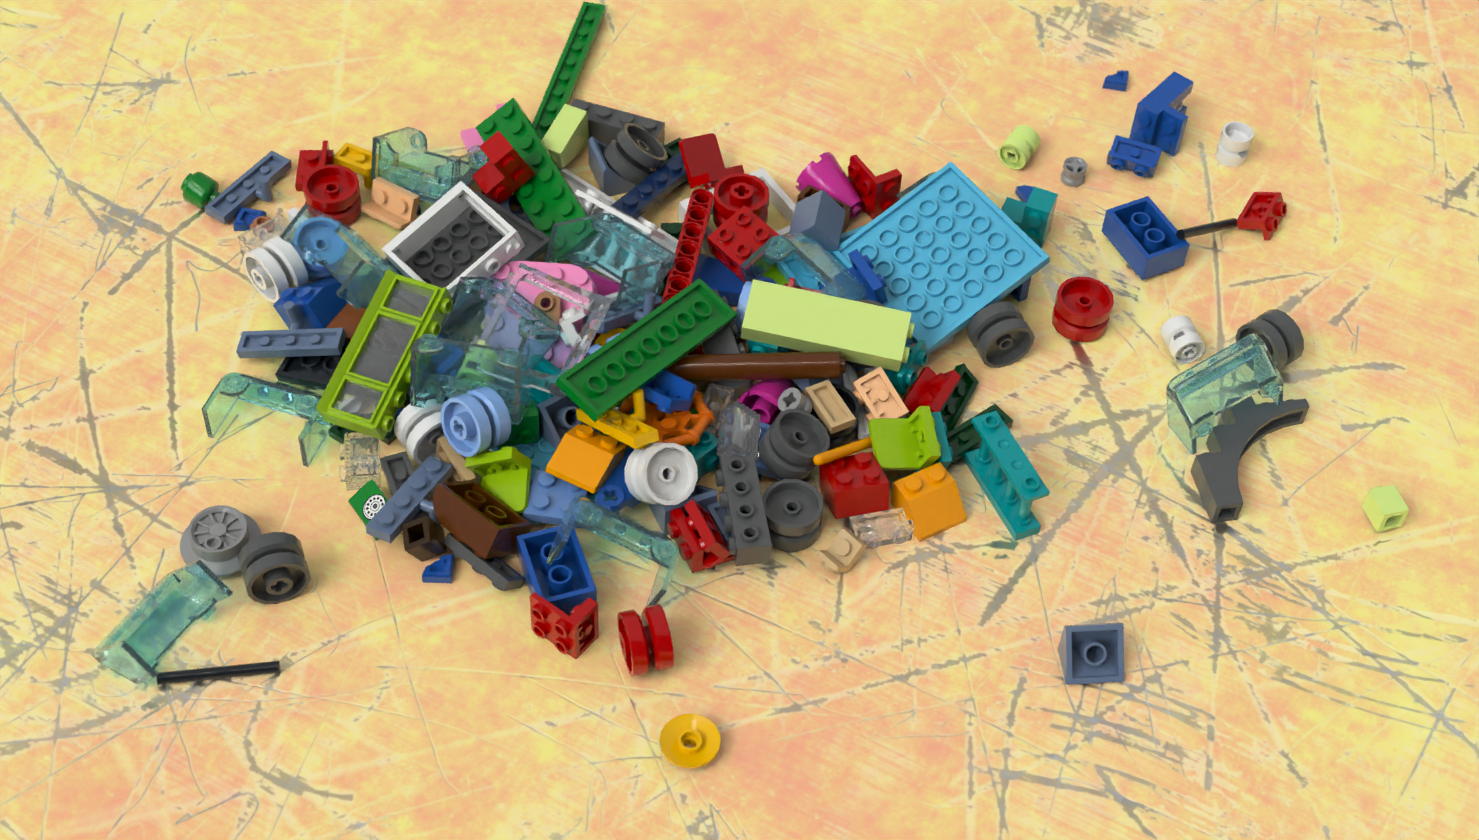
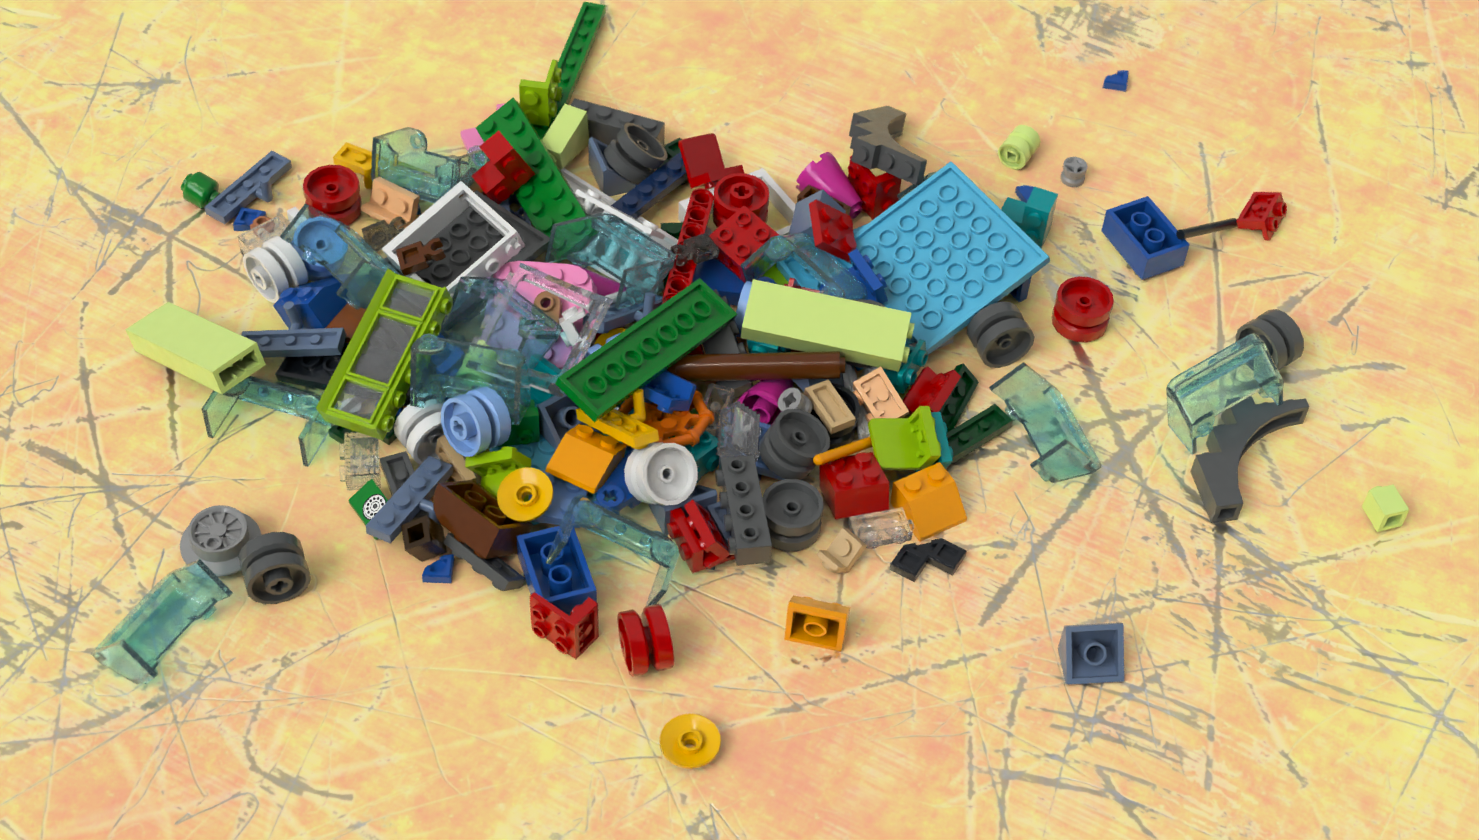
(195, 347): none -> yellowish green brick
(218, 672): black bar -> none
(311, 160): red bracket -> none
(382, 233): none -> clear smoke plate
(416, 255): none -> reddish brown plate
(519, 485): none -> yellow dish
(540, 98): none -> lime bracket
(698, 248): none -> clear smoke plate
(816, 623): none -> light orange slope
(832, 230): none -> red plate
(875, 145): none -> dark grey arch
(938, 553): none -> black tile
(1006, 475): teal fence -> none
(1049, 423): none -> clear light blue windscreen
(1133, 156): blue bracket -> none
(1161, 114): blue brick -> none
(1182, 339): white wheel -> none
(1234, 144): white wheel -> none

